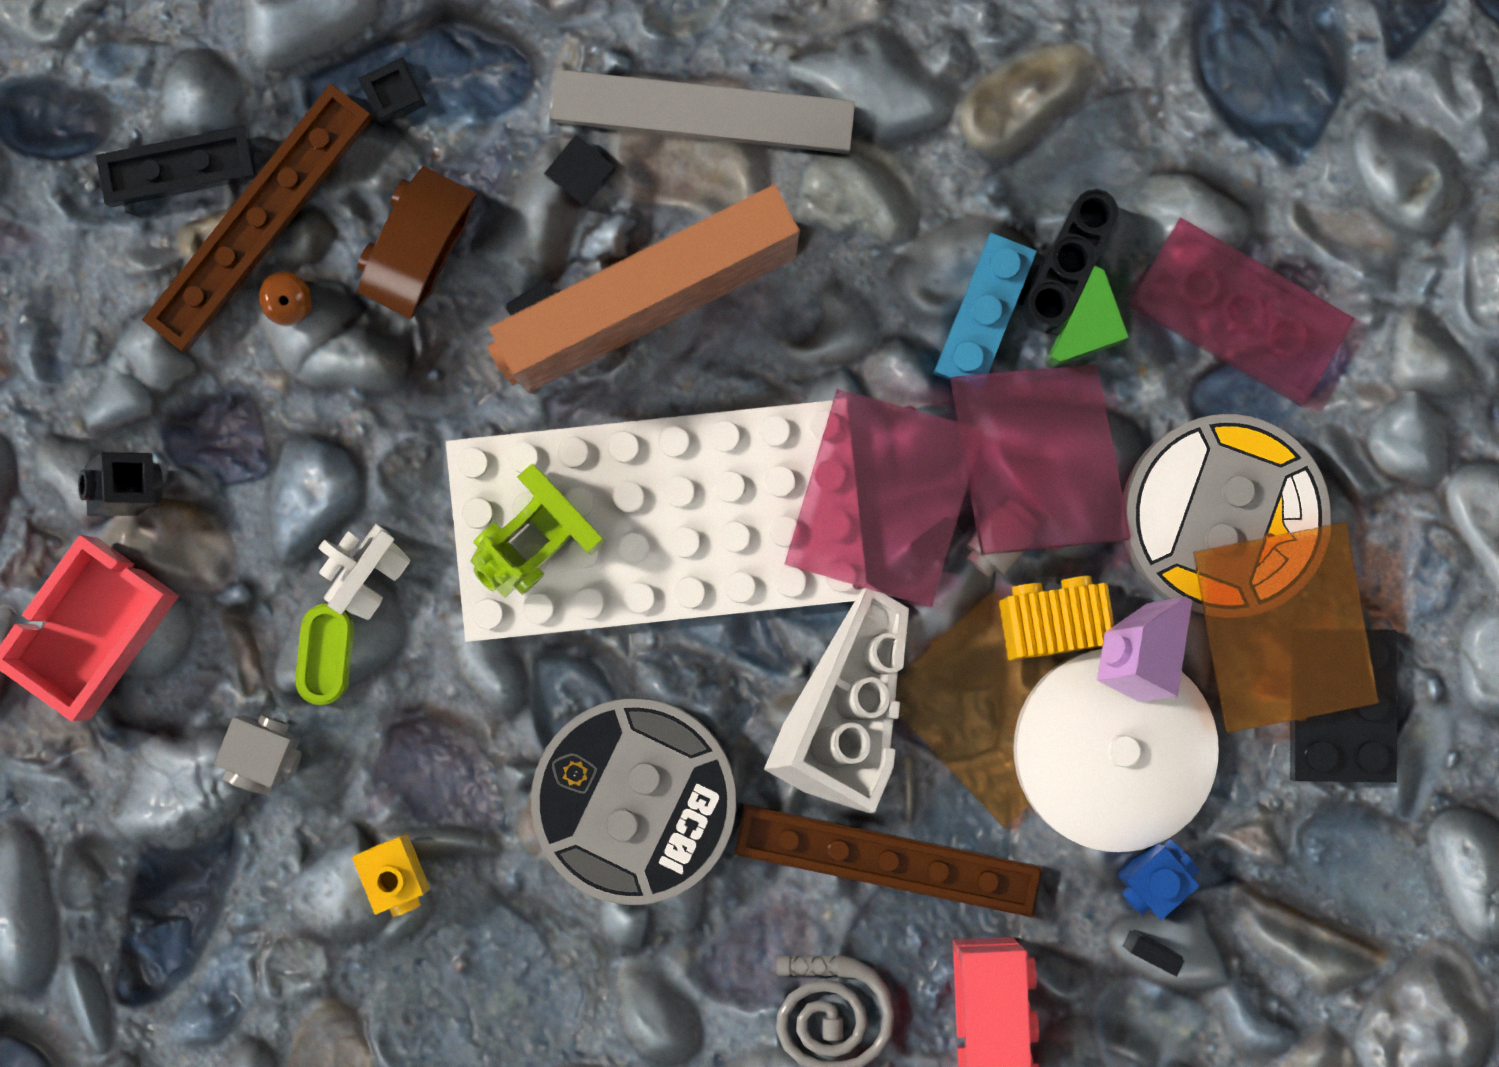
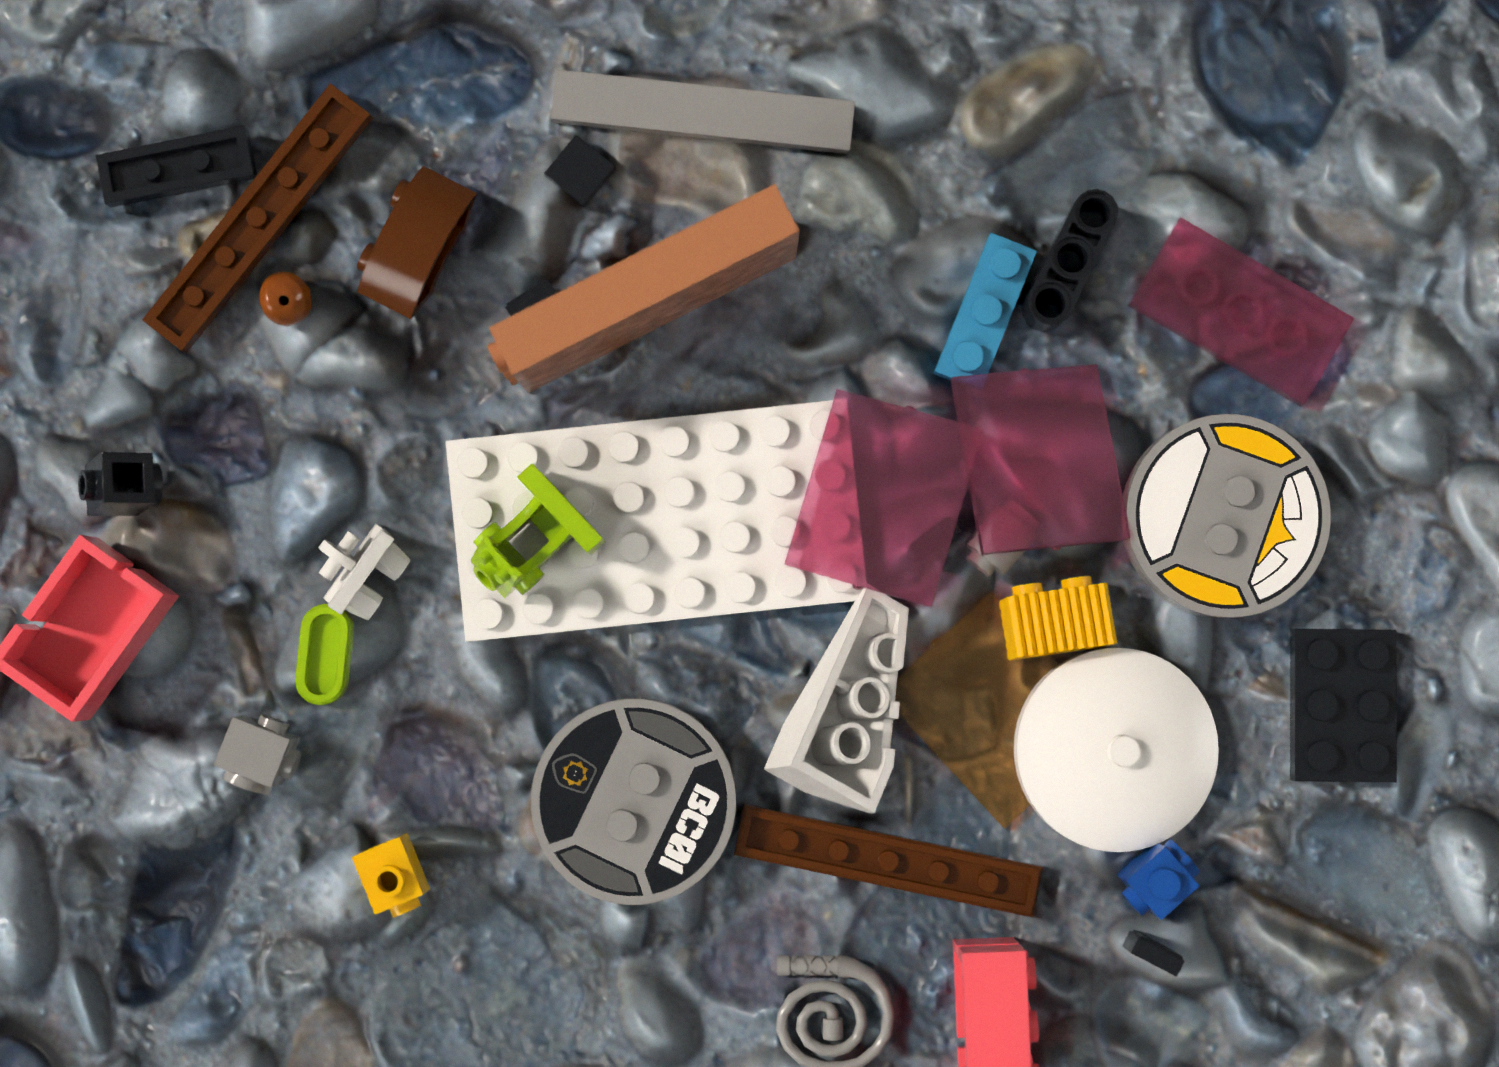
(392, 91): black tile -> none
(1091, 326): bright green slope -> none
(1147, 651): lavender slope -> none
(1285, 627): clear orange piece -> none

